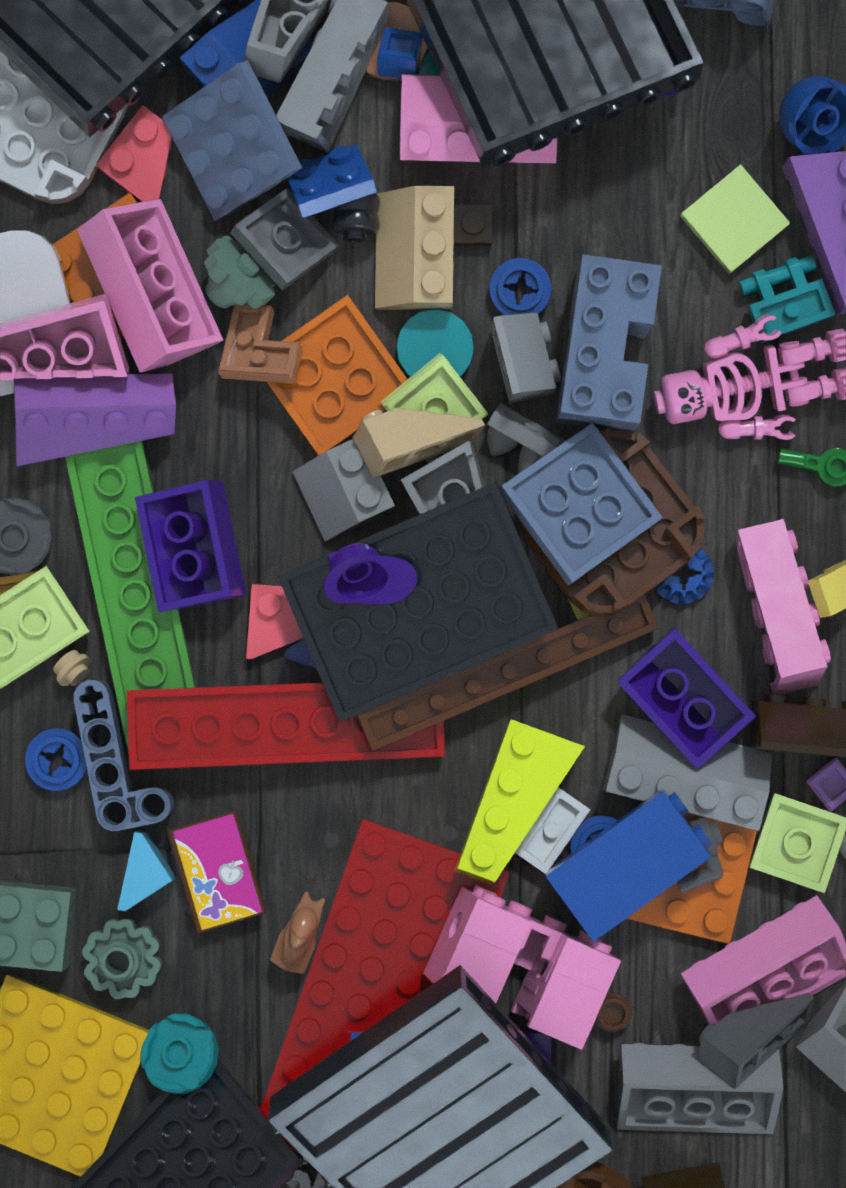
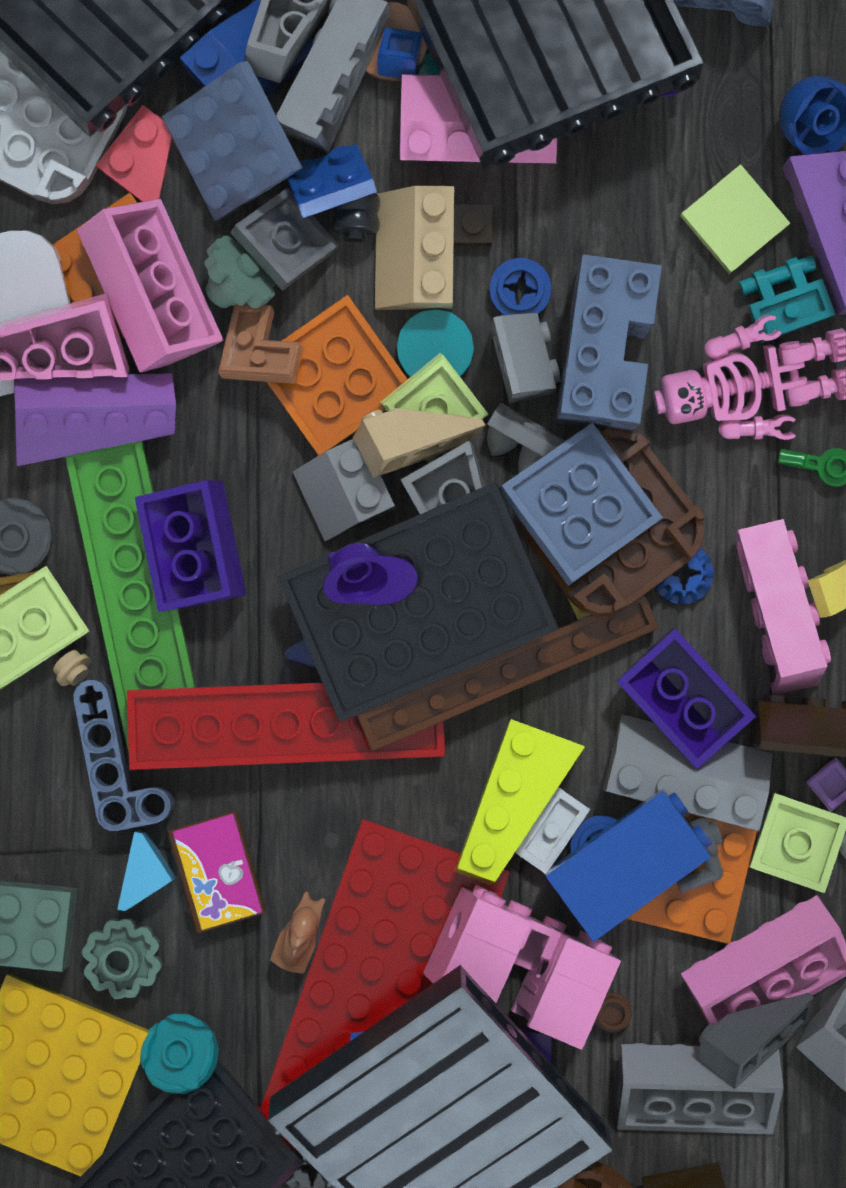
(40, 767): blue gear -> none
(270, 621): coral wing -> none

